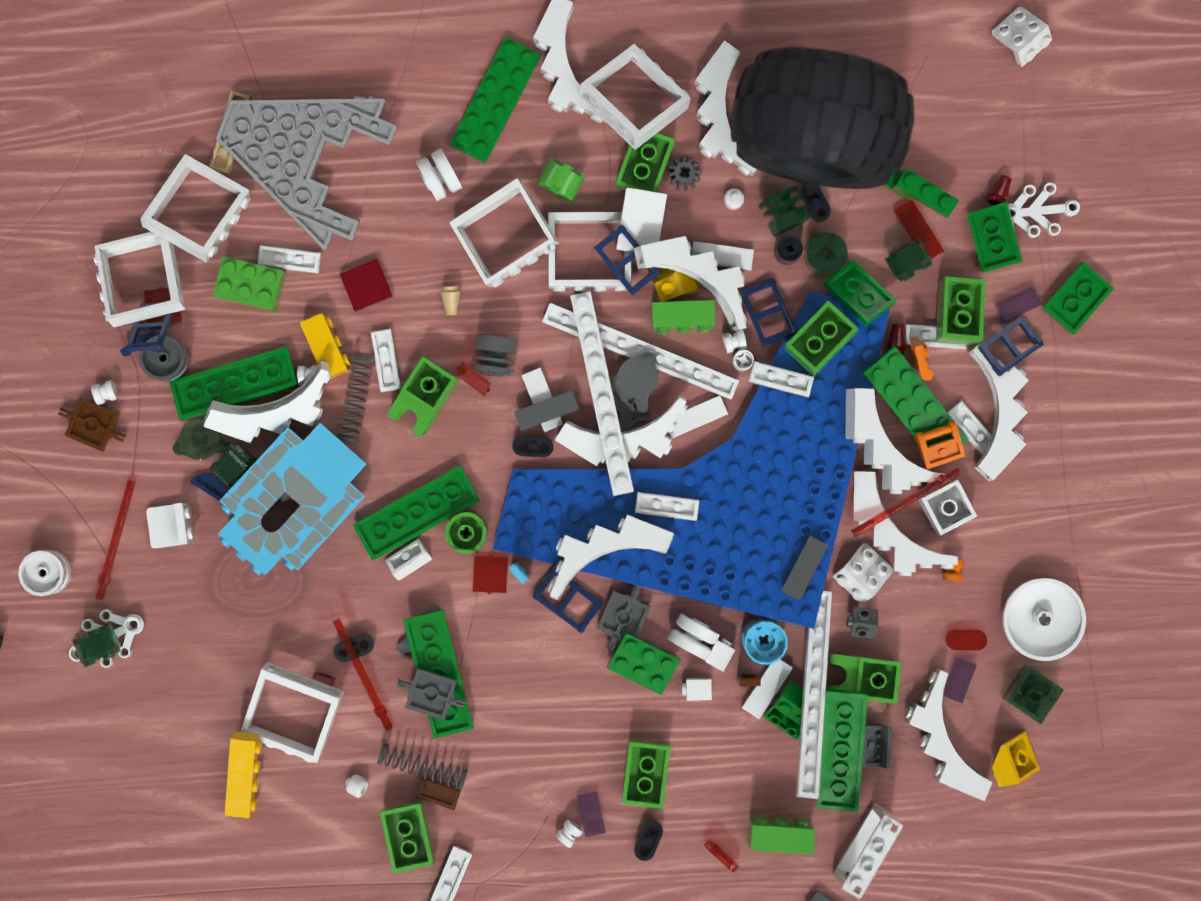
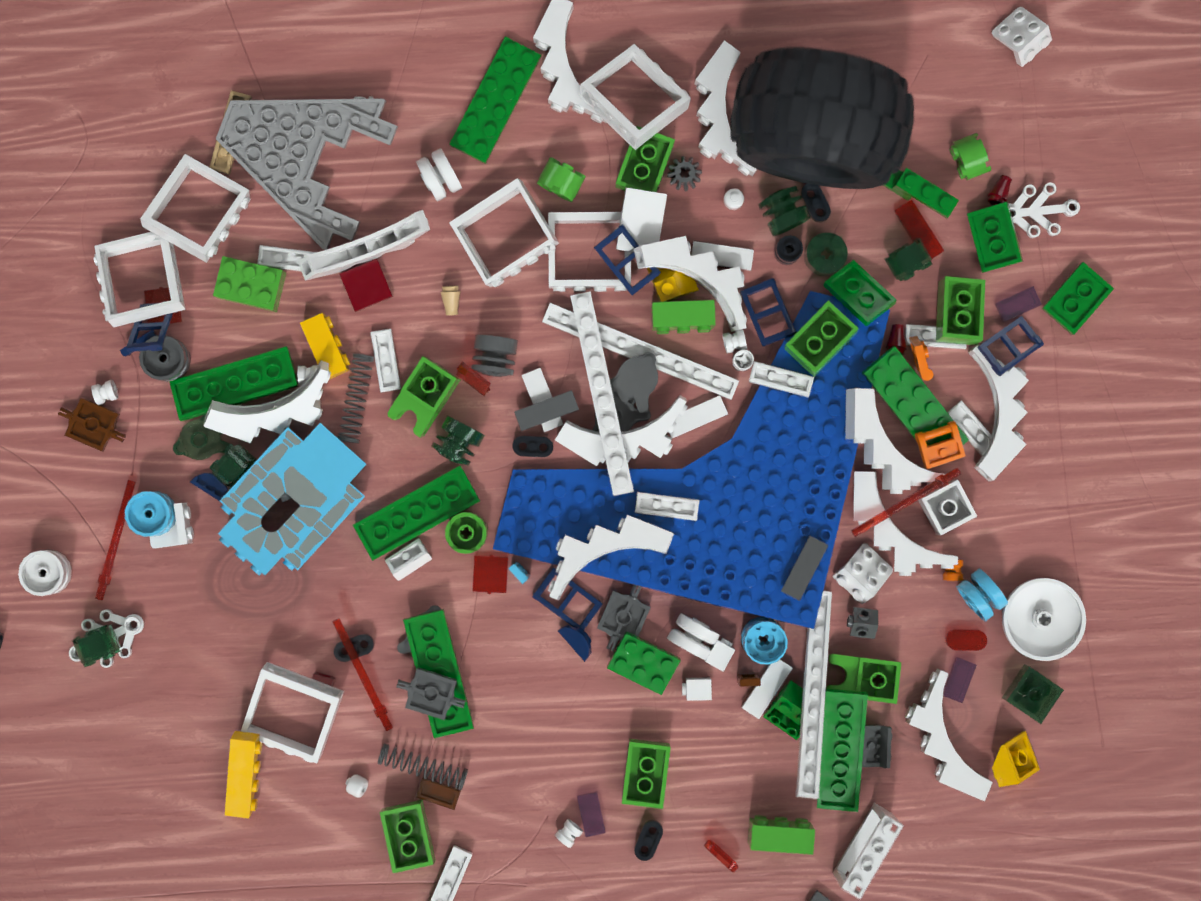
(138, 513): none -> medium azure wheel
(365, 249): none -> white arch
(457, 441): none -> clear green wheel
(578, 640): none -> dark blue tile
(970, 157): none -> bright green brick
(982, 594): none -> medium azure wheel

